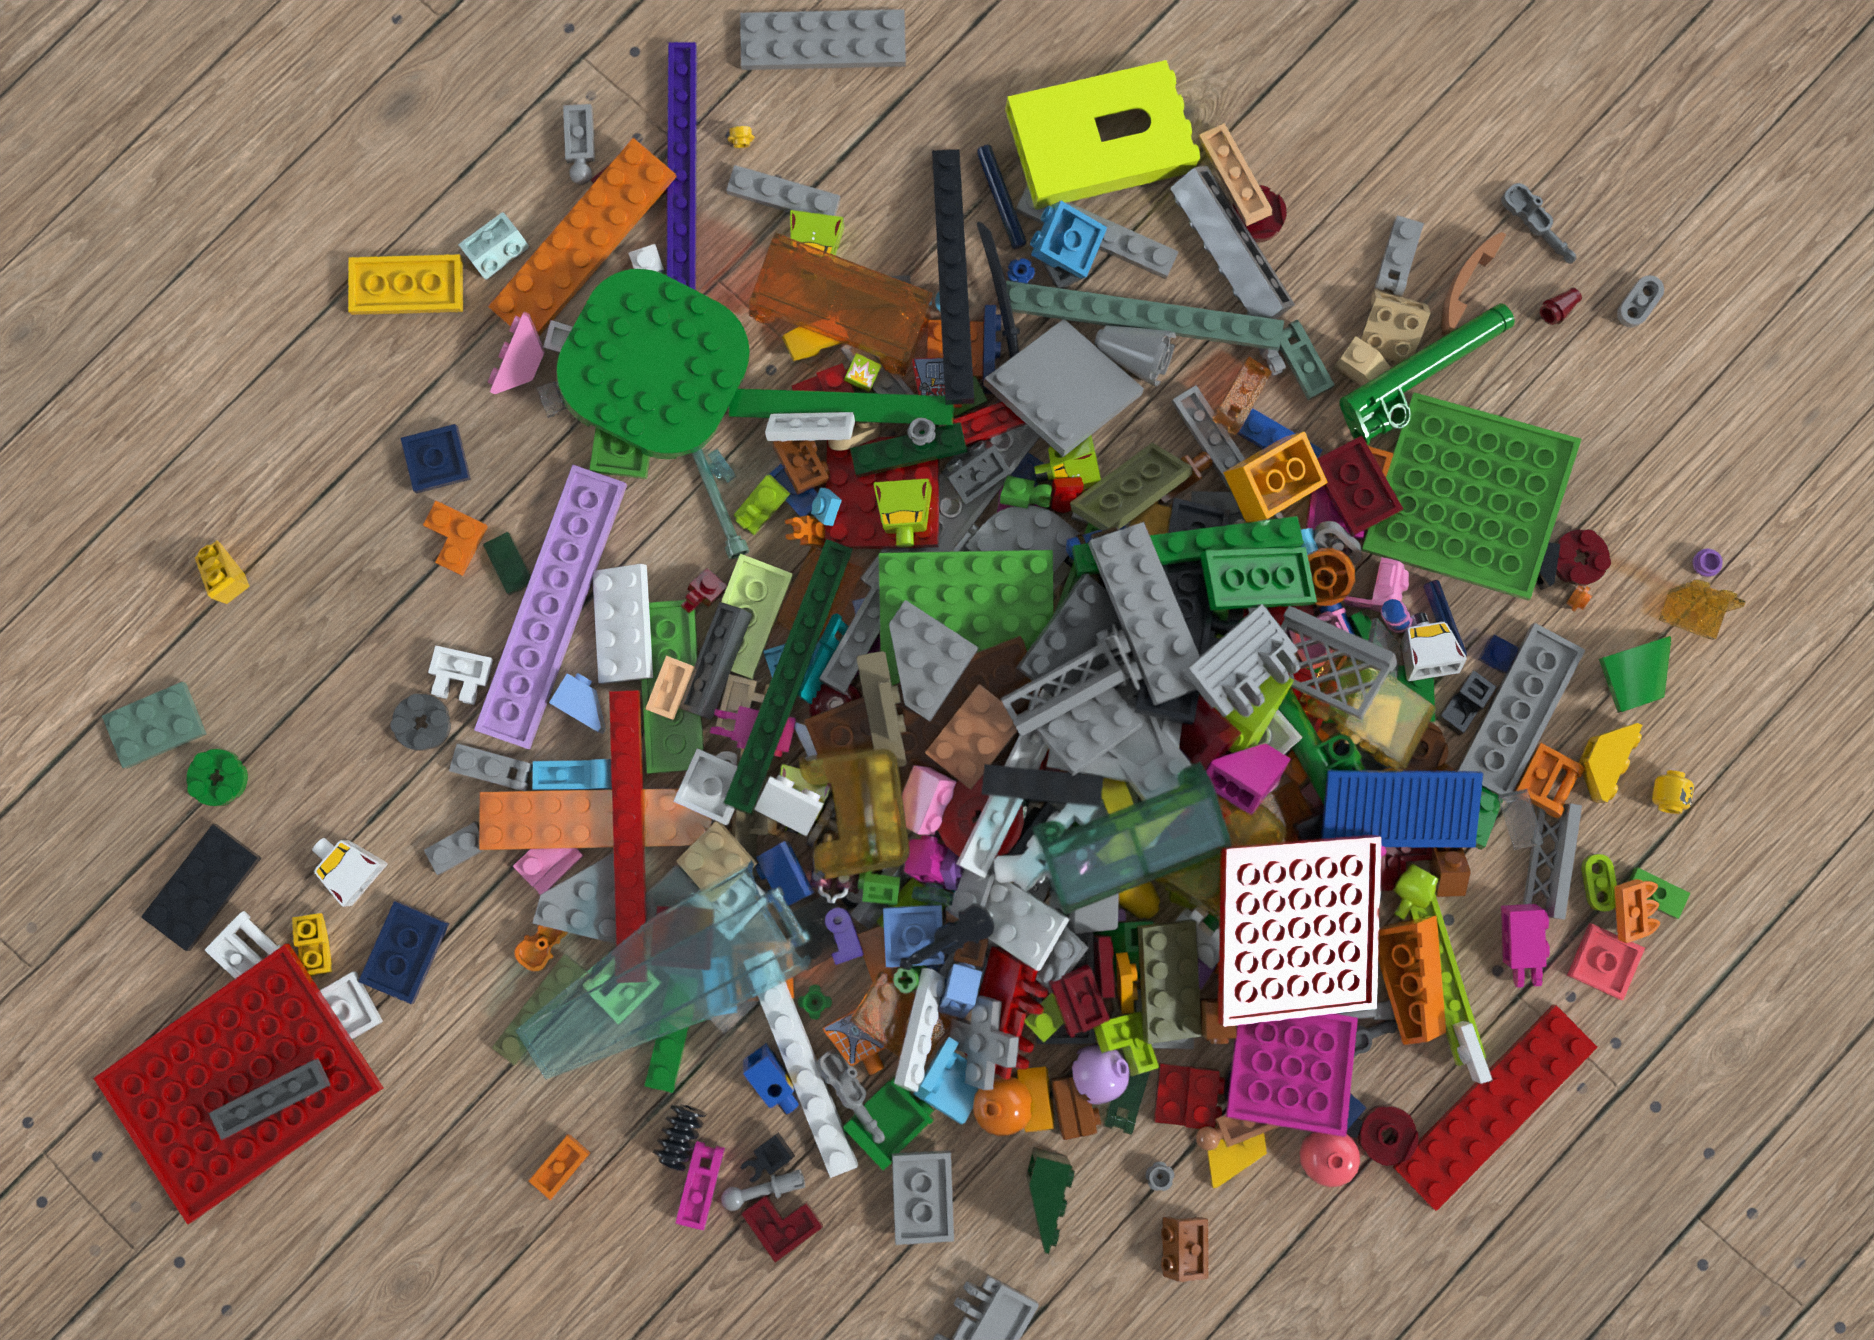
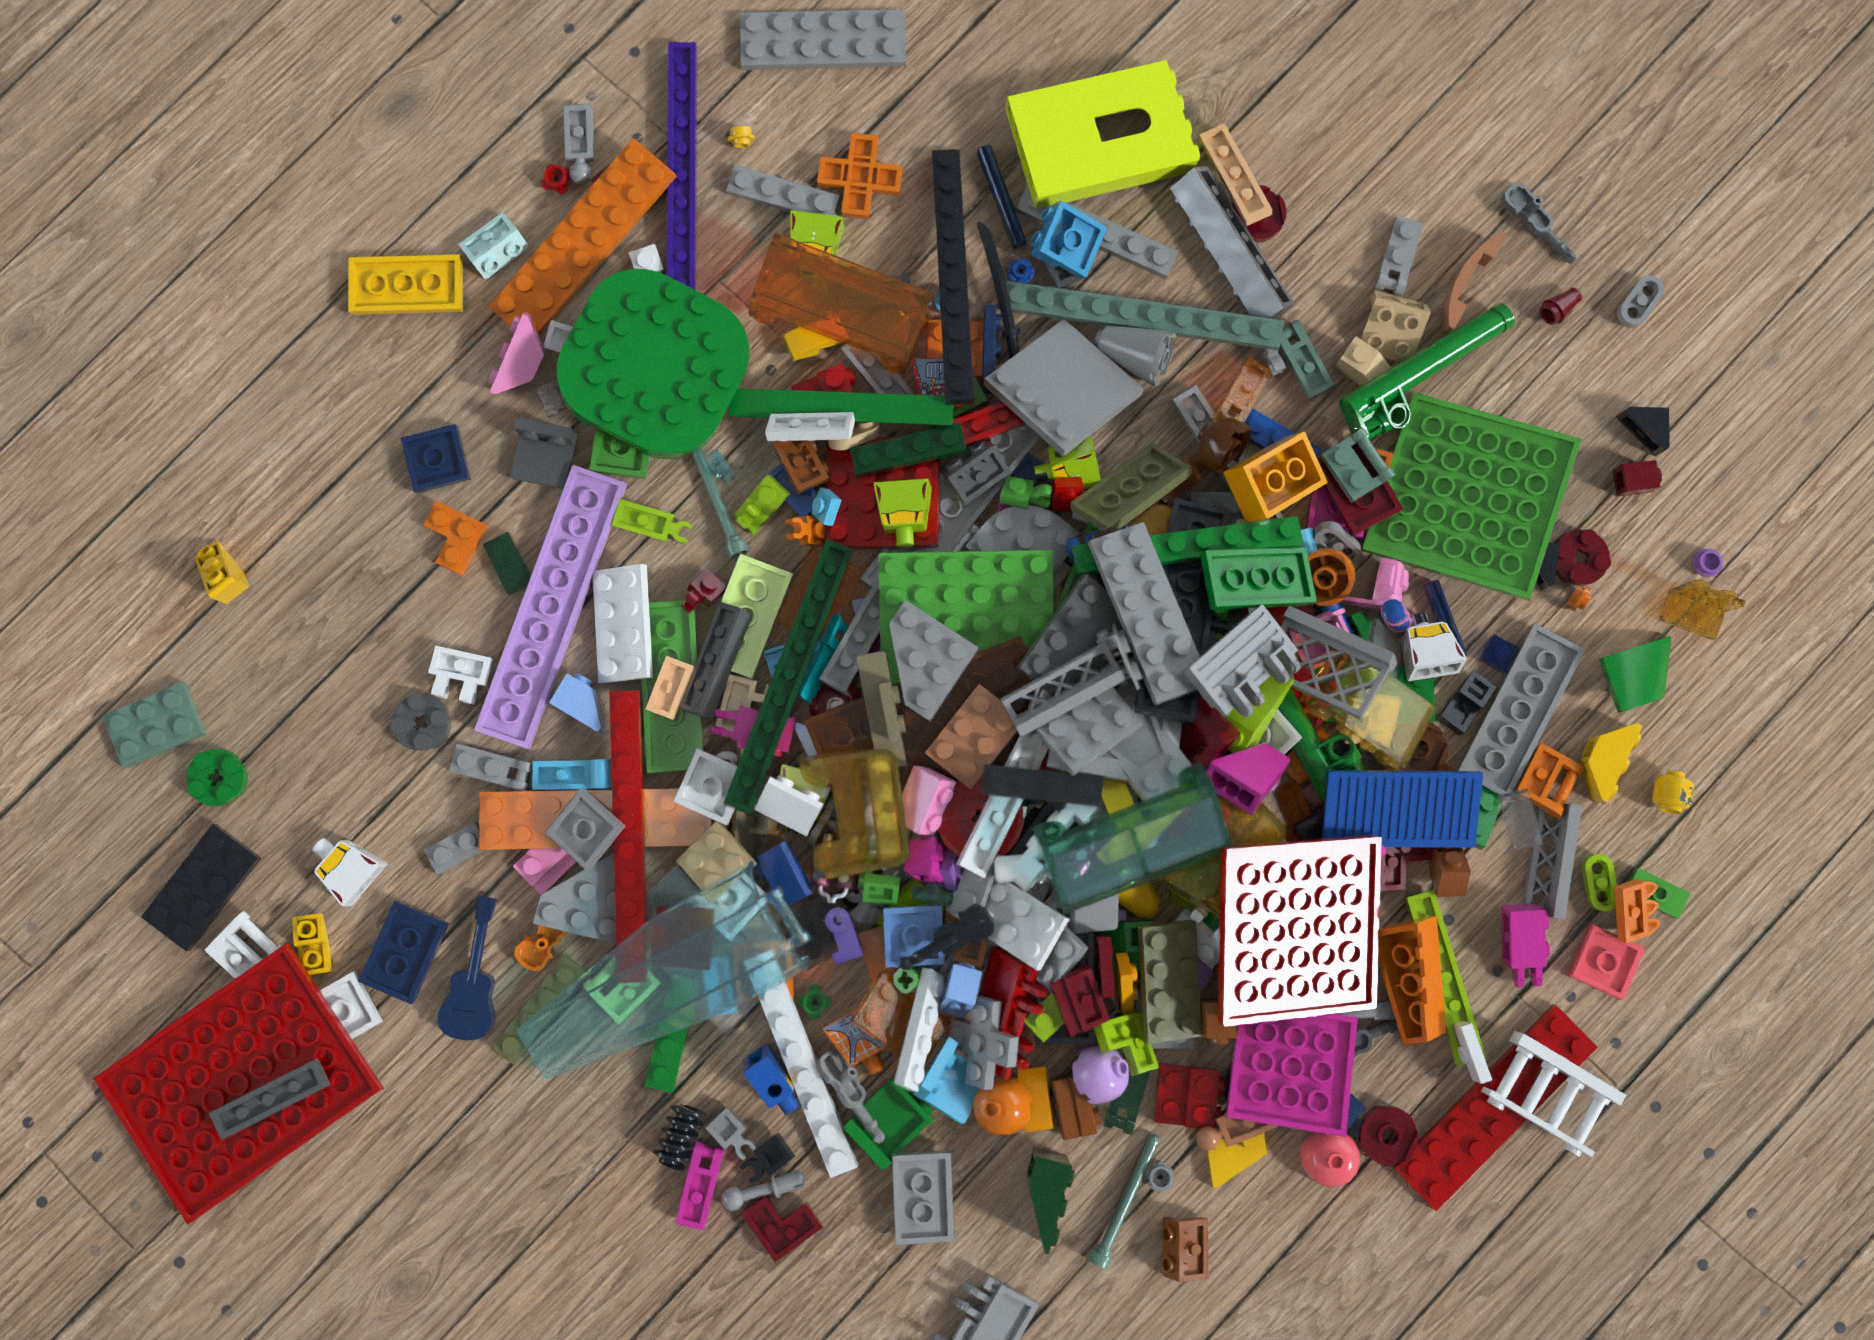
(469, 1005): none -> dark blue piece
(543, 453): none -> dark grey bracket
(556, 171): none -> red plate
(559, 1166): orange plate -> none
(585, 829): none -> light grey plate
(648, 522): none -> lime plate
(728, 1130): none -> light grey plate
(860, 176): none -> orange plate
(862, 372): tile -> none
(918, 425): light grey plate -> none
(1102, 1253): none -> sand green piece
(1222, 442): none -> reddish brown cylinder
(1350, 471): none -> sand green plate
(1415, 888): lime piece -> none
(1577, 1079): none -> white fence
(1637, 478): none -> dark red brick
(1649, 426): none -> black slope

